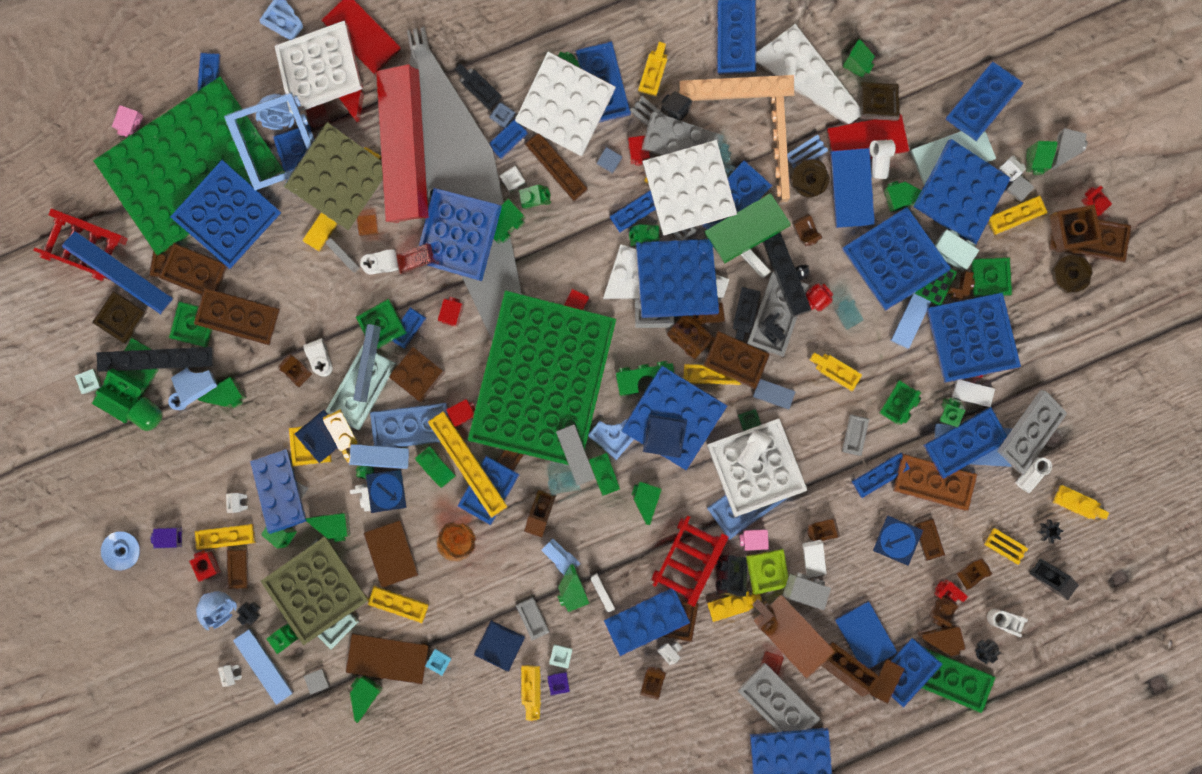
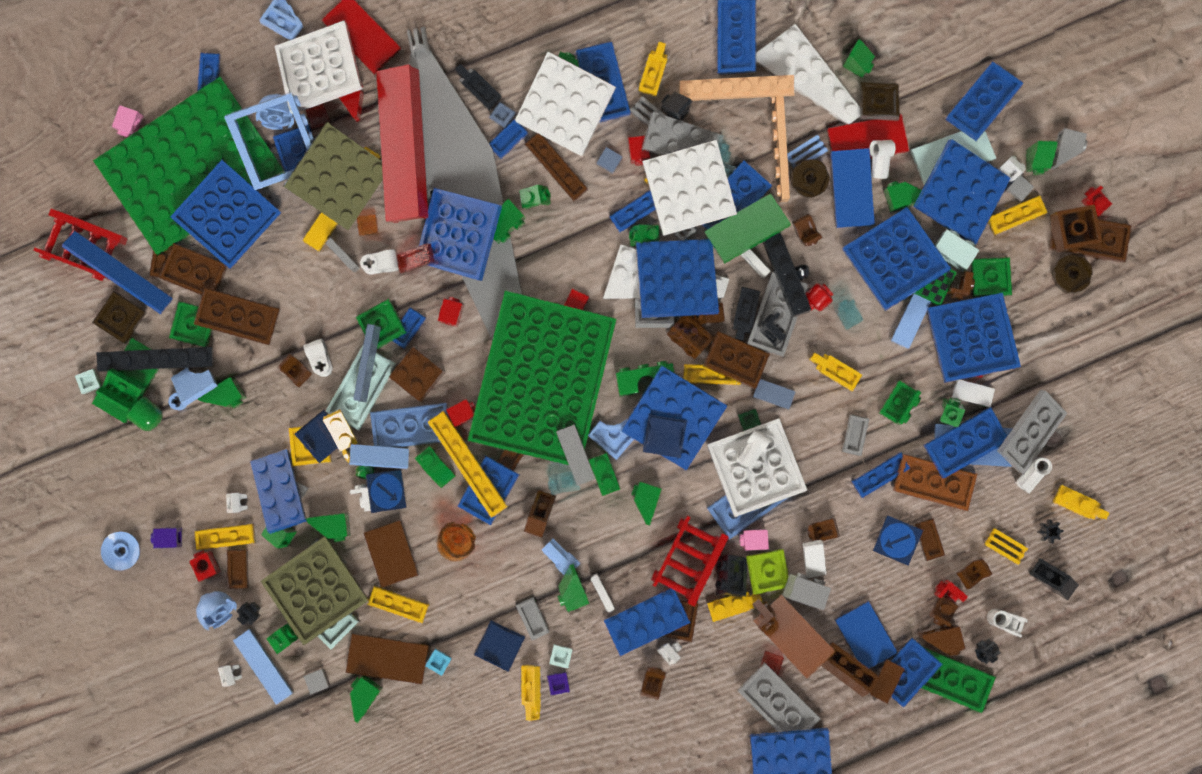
(512, 179): white tile -> none

